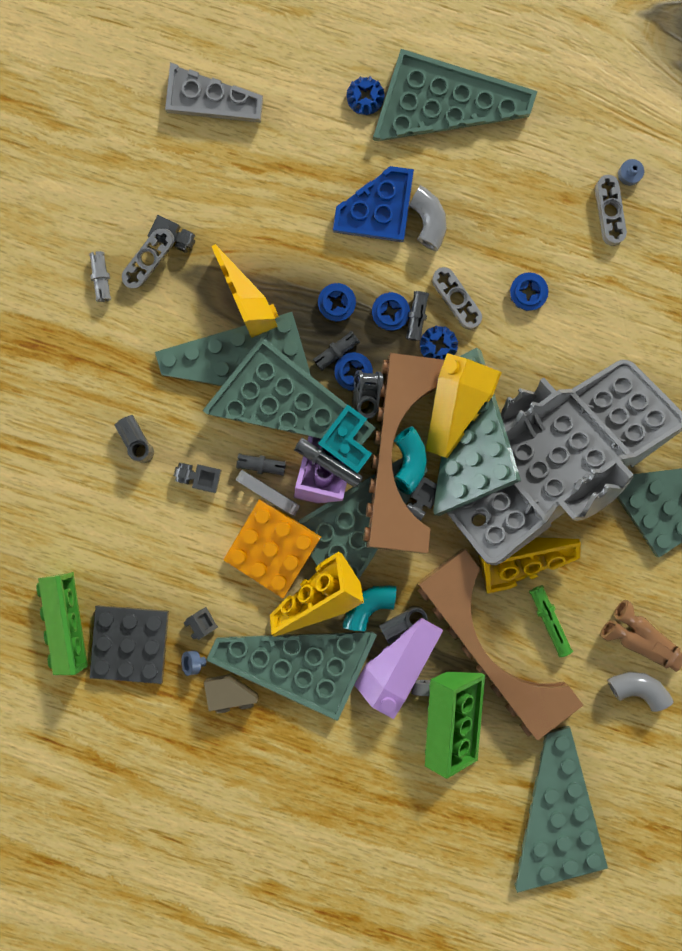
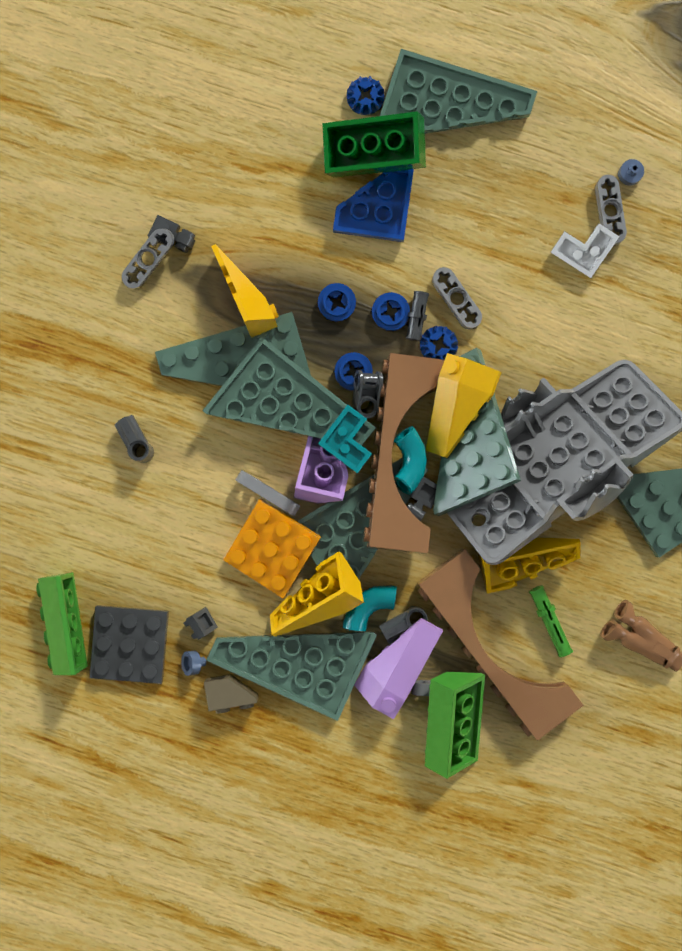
(100, 276): light grey pin -> none
(204, 478): dark grey plate -> none
(206, 97): light grey wing -> none
(261, 464): dark grey pin -> none
(317, 456): dark grey axle -> none
(336, 350): dark grey pin -> none
(374, 144): none -> green brick
(433, 218): light grey cylinder -> none
(537, 284): blue gear -> none
(561, 823): sand green wing -> none
(585, 256): none -> white plate
(642, 686): light grey cylinder -> none

